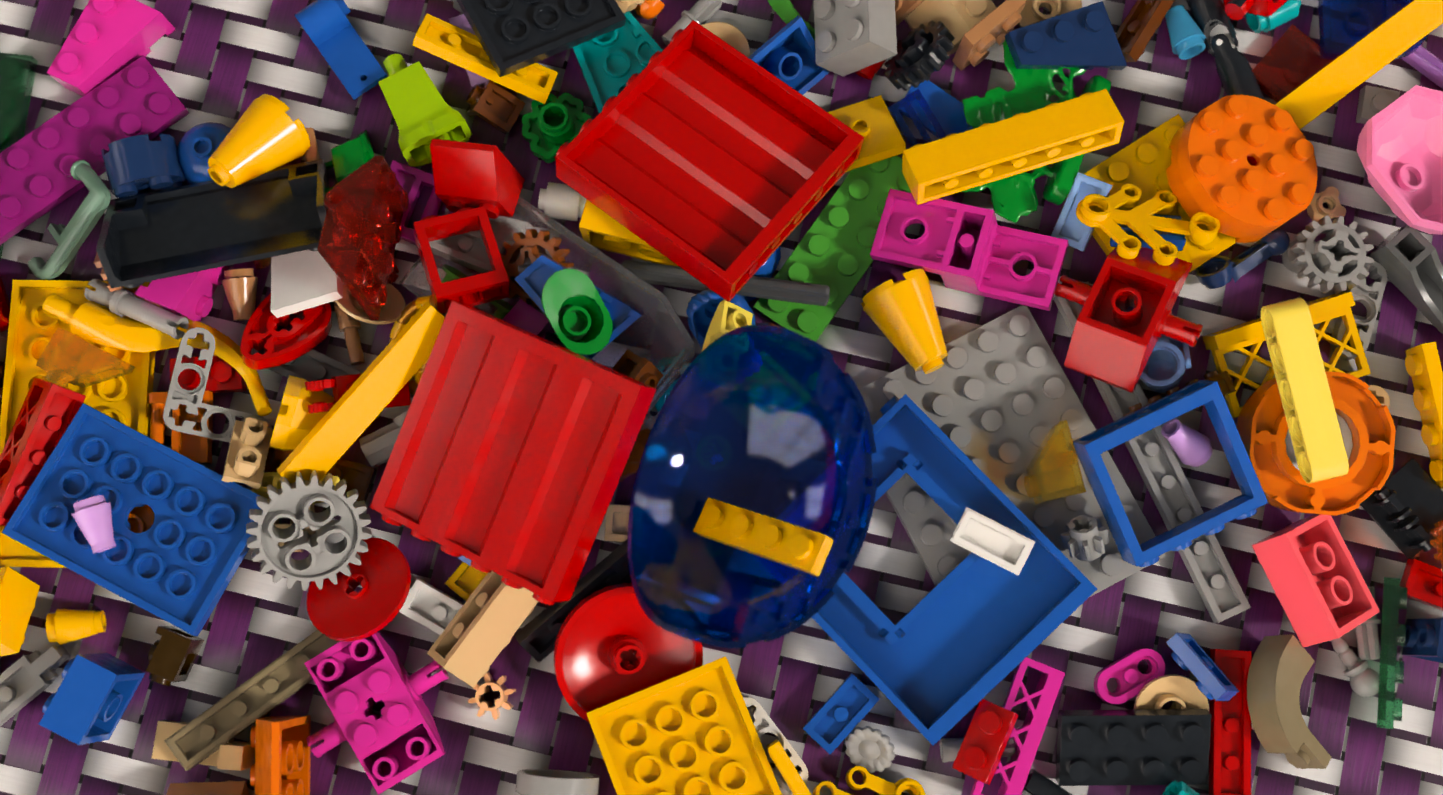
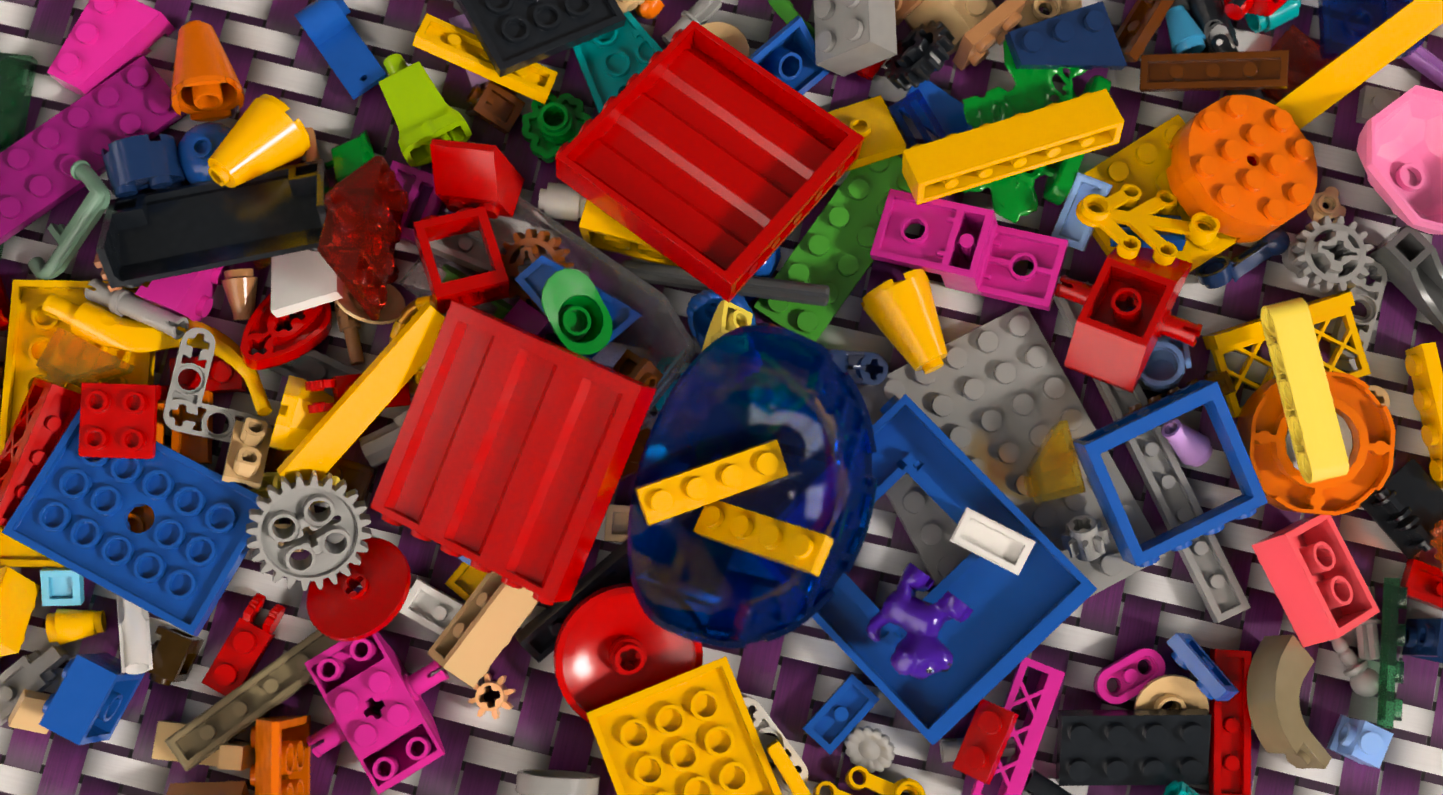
(29, 712): none -> tan tile
(61, 587): none -> medium azure plate
(95, 522): lavender cone -> none
(119, 420): none -> red bracket
(134, 637): none -> white piece
(203, 75): none -> orange cone
(243, 647): none -> red hinge
(711, 481): none -> yellow plate
(866, 369): none -> dark blue piece
(920, 650): none -> dark purple animal
(1214, 71): none -> reddish brown plate
(1360, 741): none -> light blue brick

